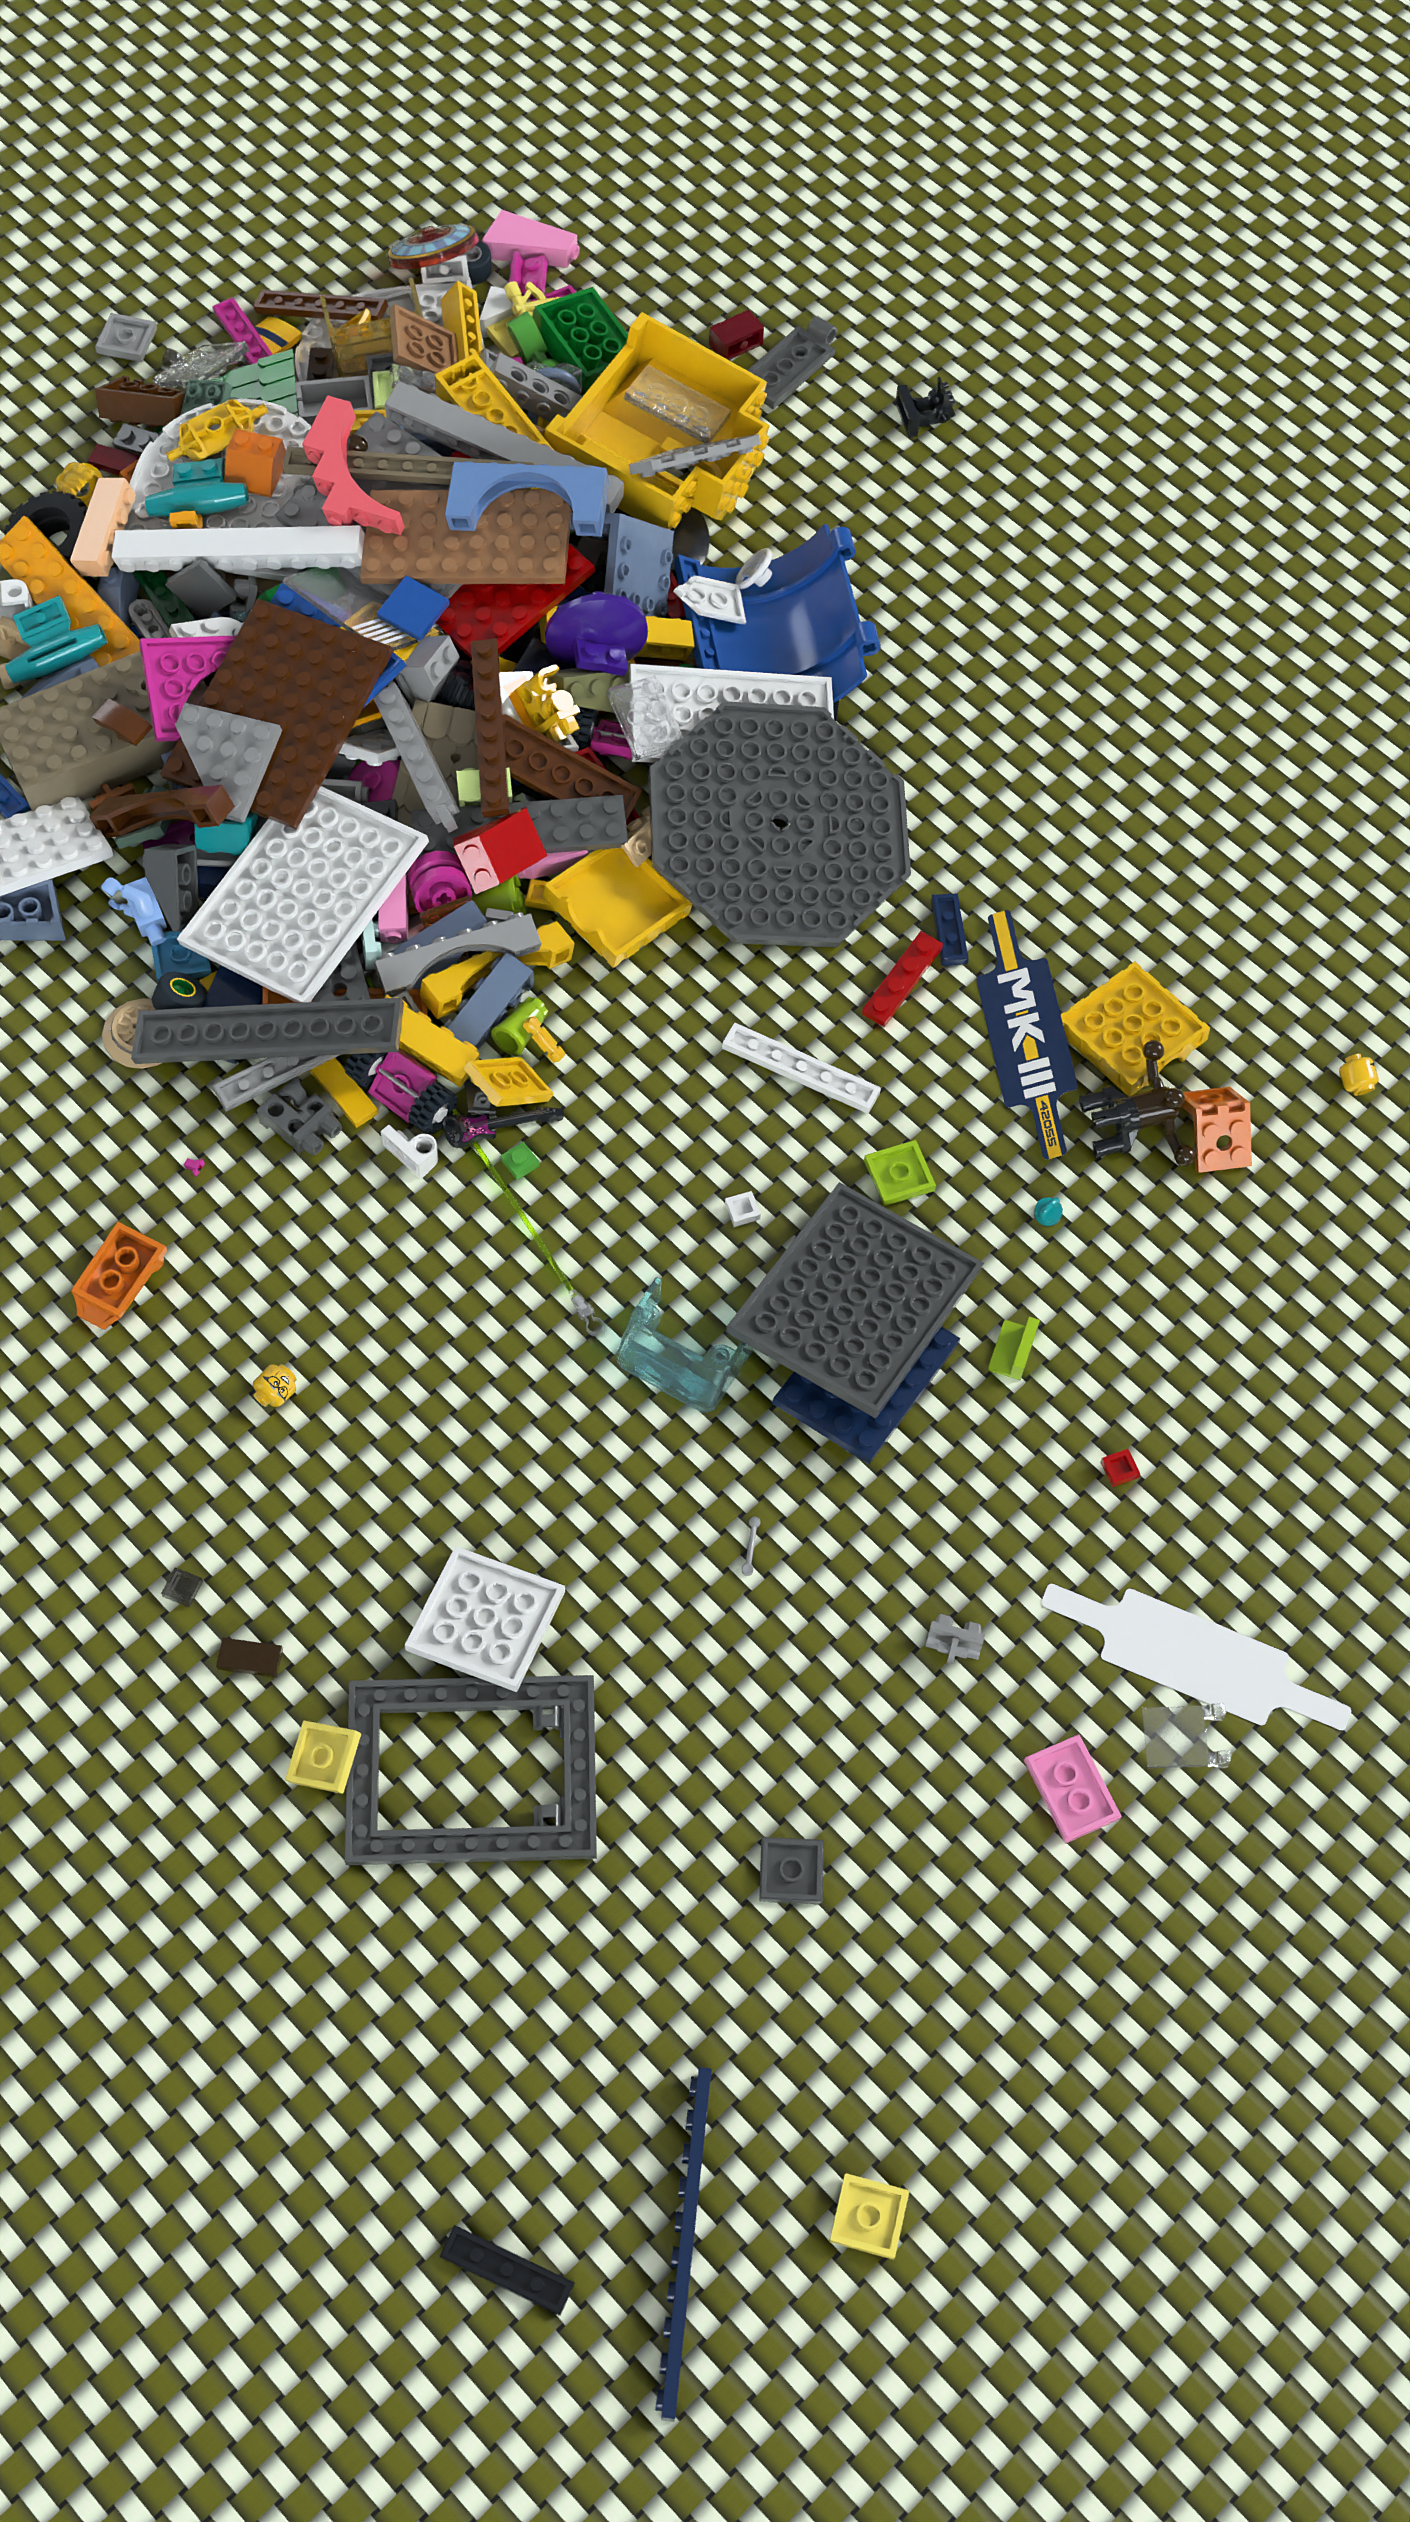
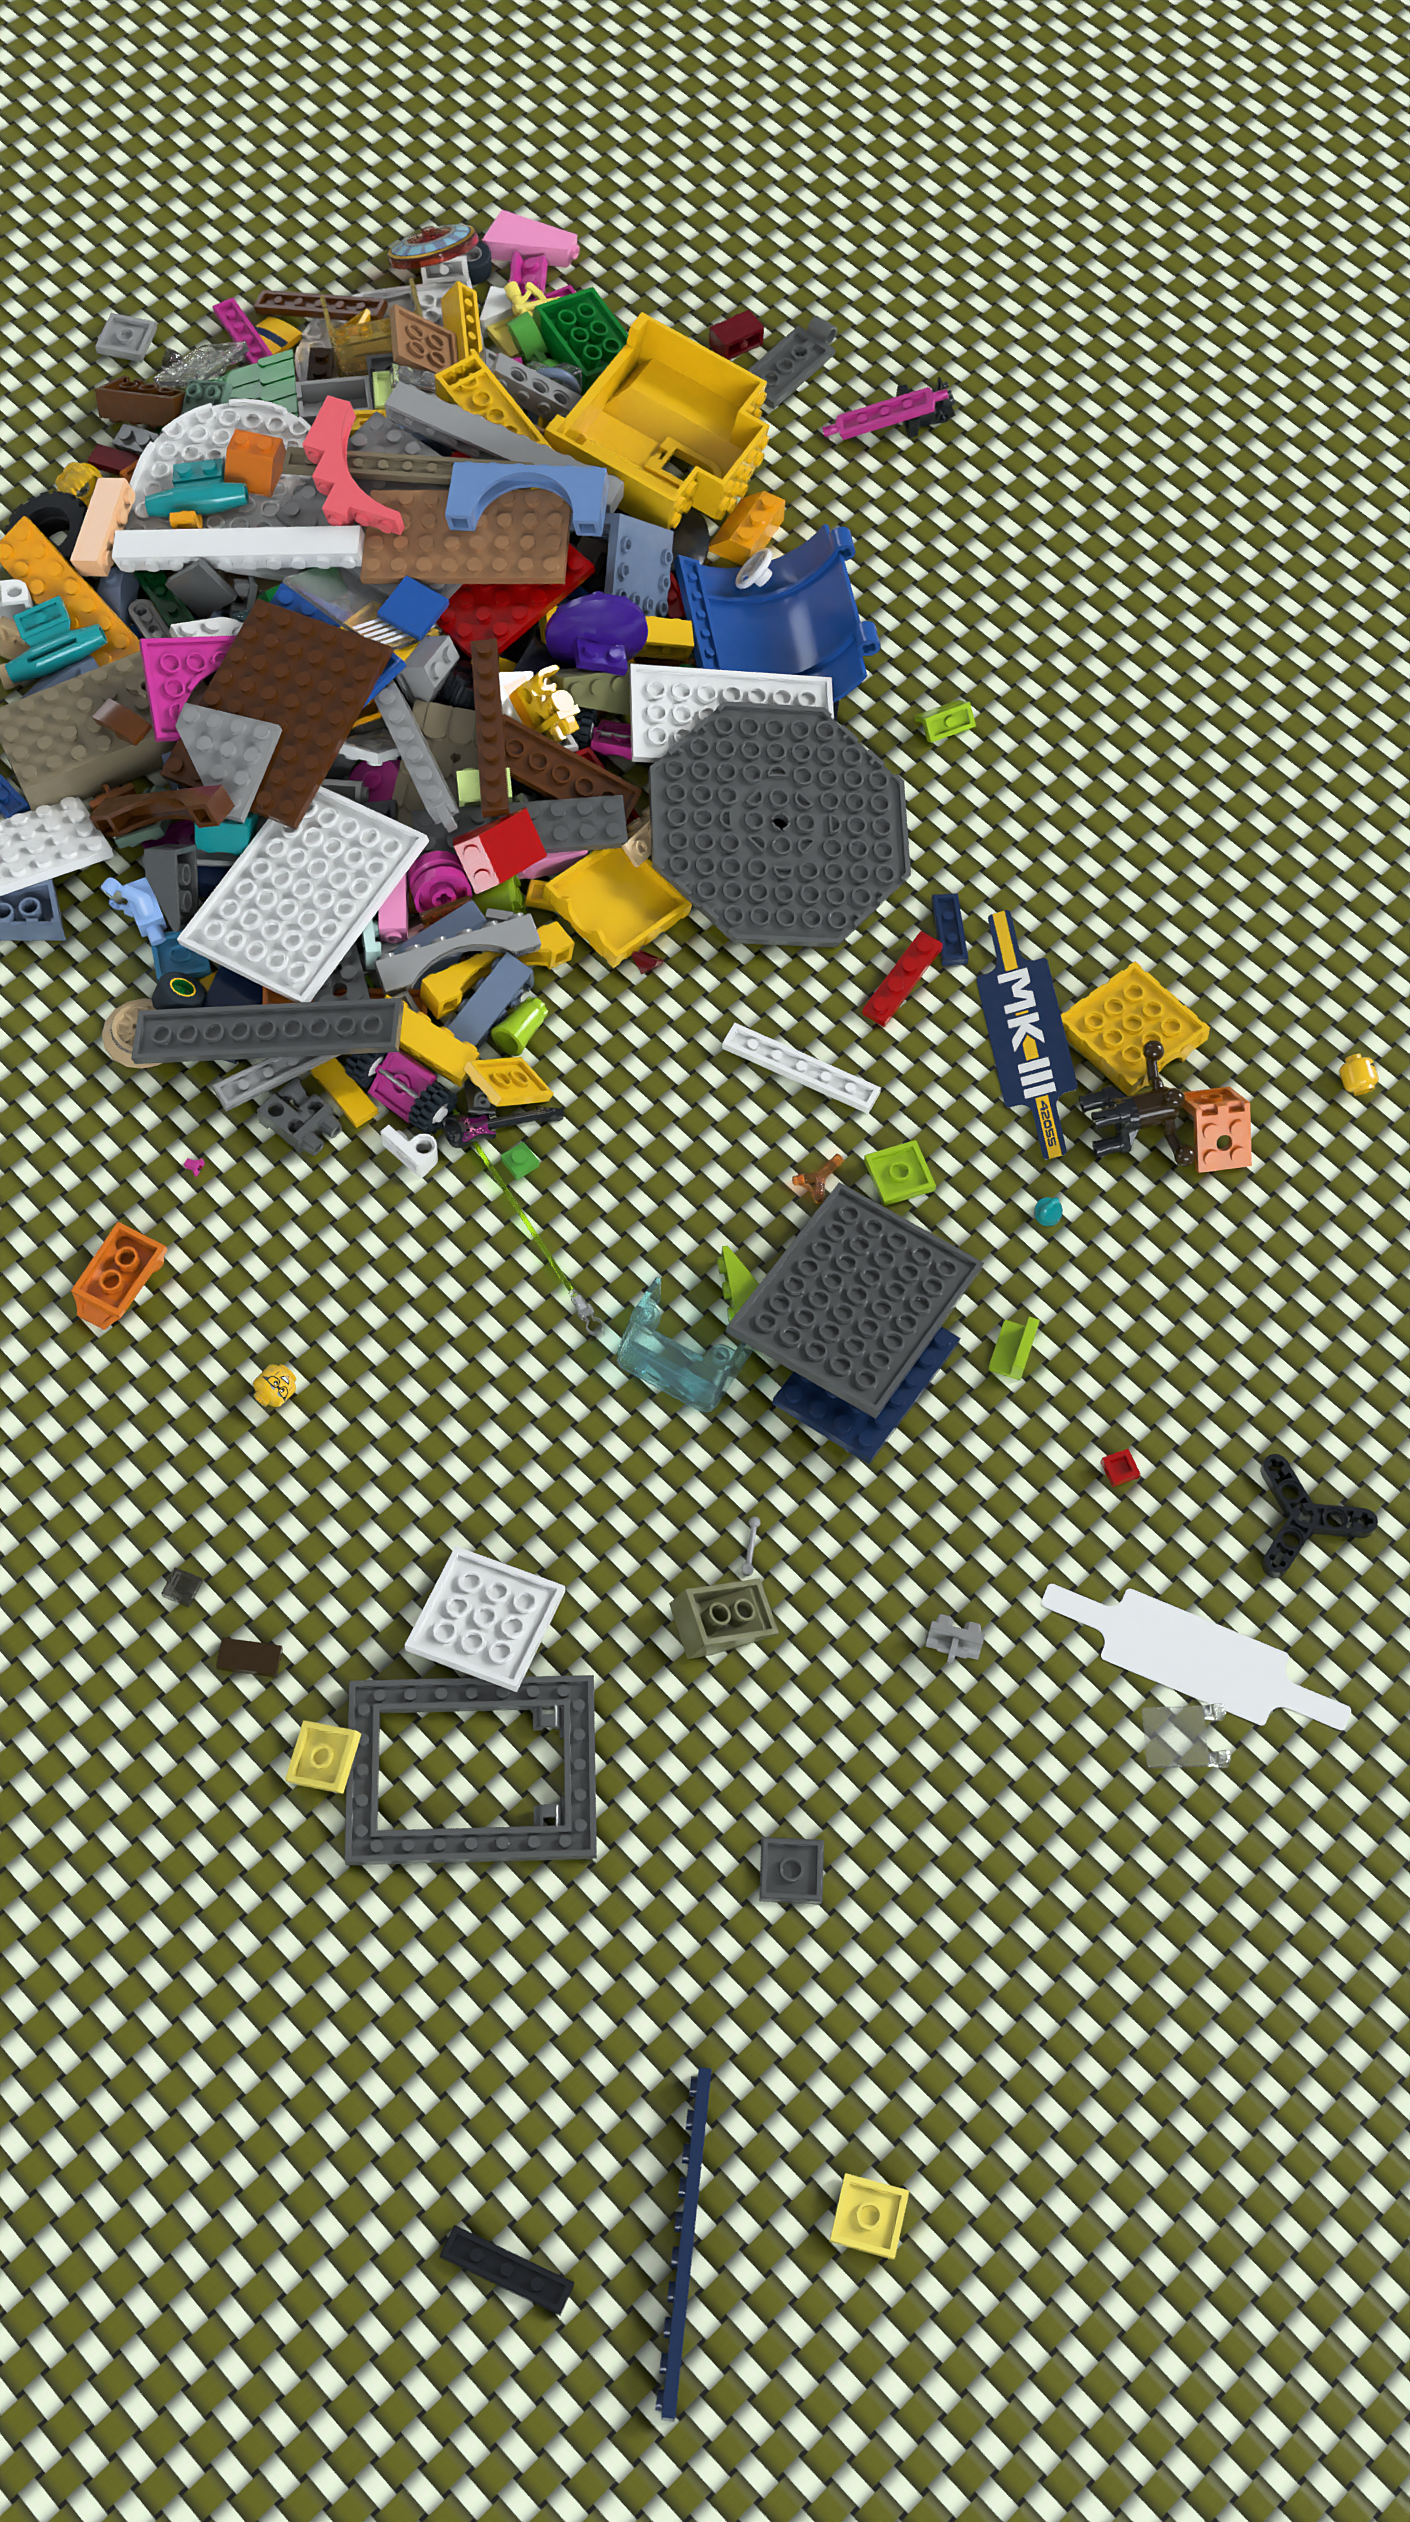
(200, 442): yellow plate -> none
(358, 443): dark brown hinge -> none
(543, 1039): yellow axle -> none
(645, 717): clear plate -> none
(646, 961): none -> dark red slope
(677, 404): clear plate -> none
(690, 455): light grey plate -> none
(713, 599): white tile -> none
(722, 1617): none -> olive slope
(738, 1279): none -> lime slope
(742, 1209): white plate -> none
(749, 527): none -> light orange slope
(818, 1178): none -> clear orange piece
(885, 413): none -> dark pink plate
(946, 720): none -> lime panel
(1072, 1788): bright pink tile -> none
(1317, 1512): none -> black piece

